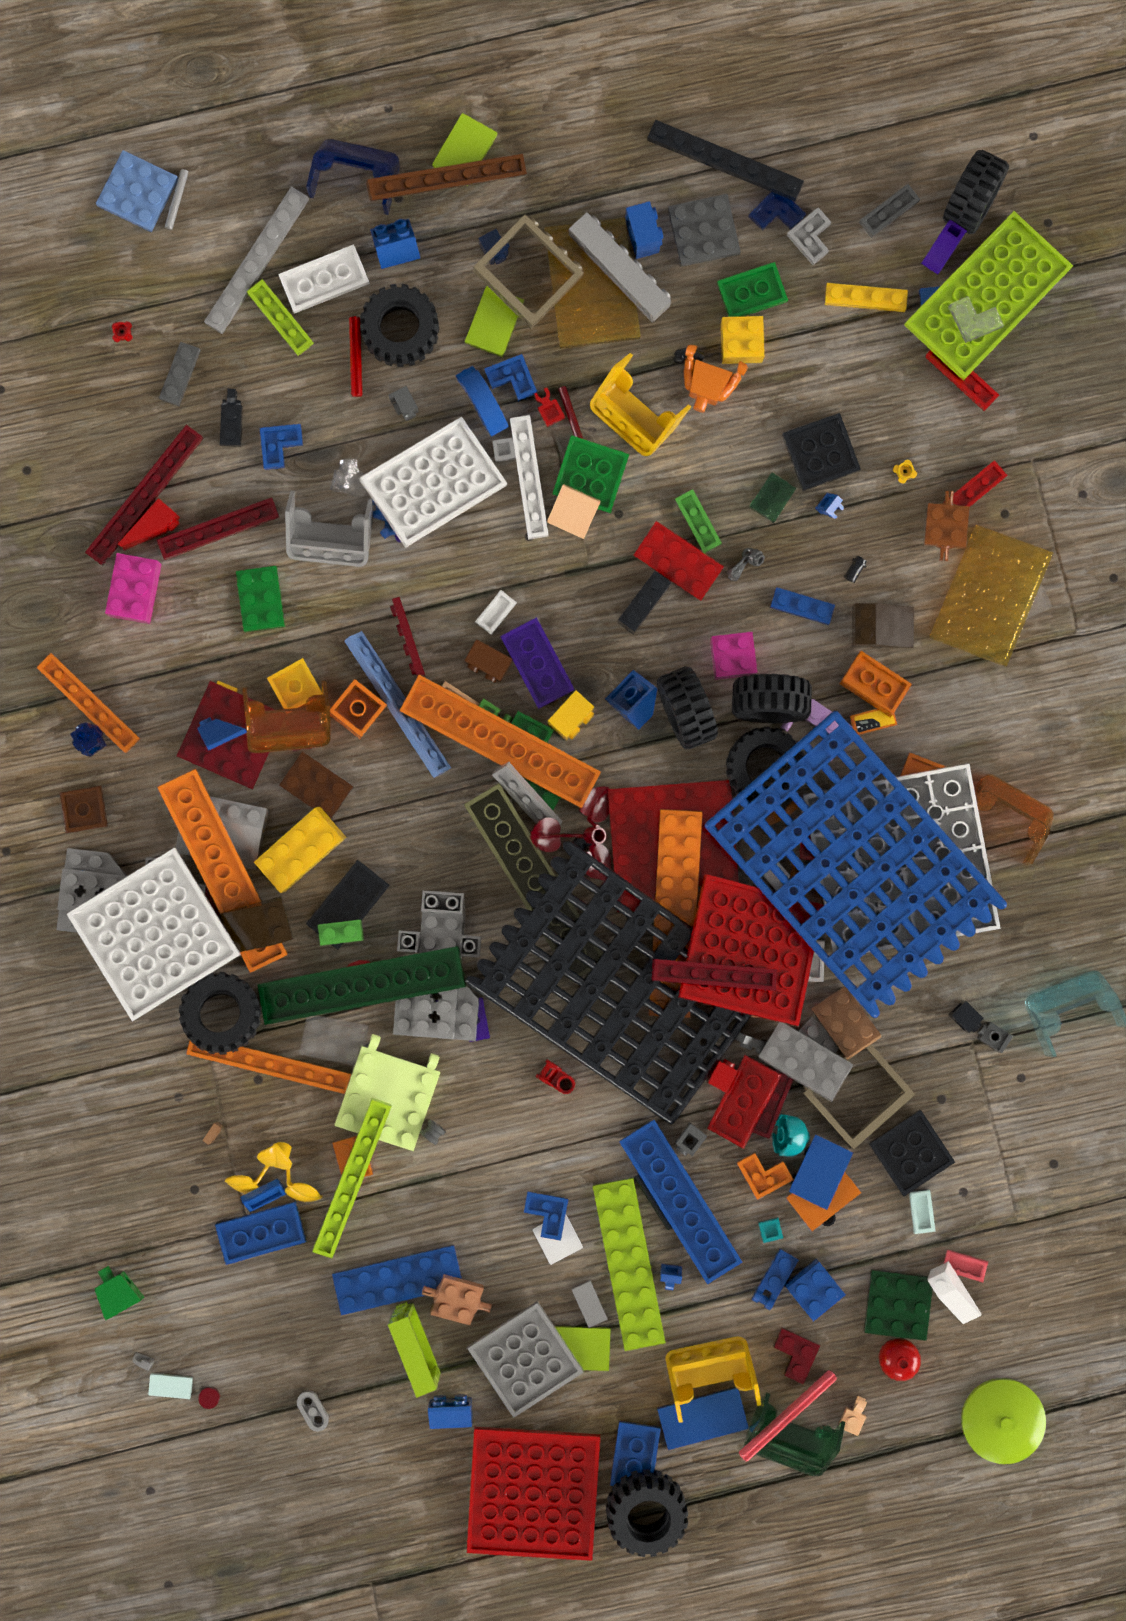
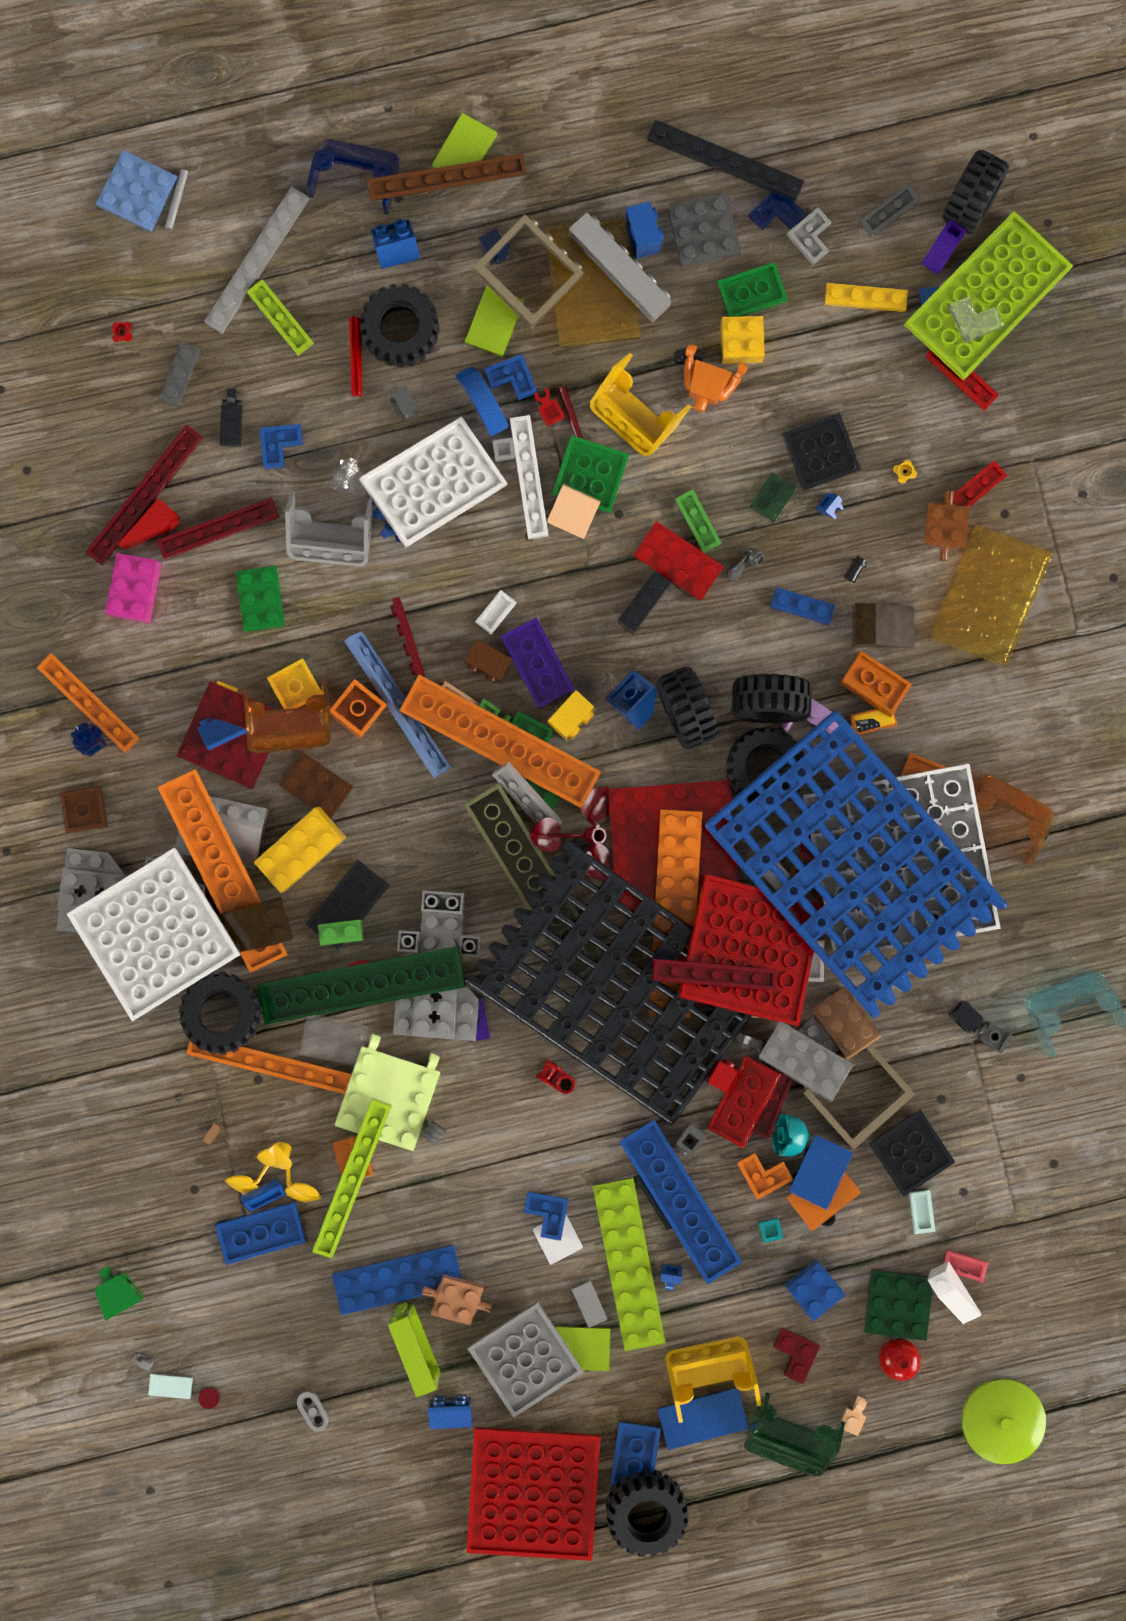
(324, 279): white plate -> none
(733, 655): dark pink brick -> none
(774, 818): orange slope -> none
(775, 1278): blue plate -> none
(787, 1415): coral axle -> none

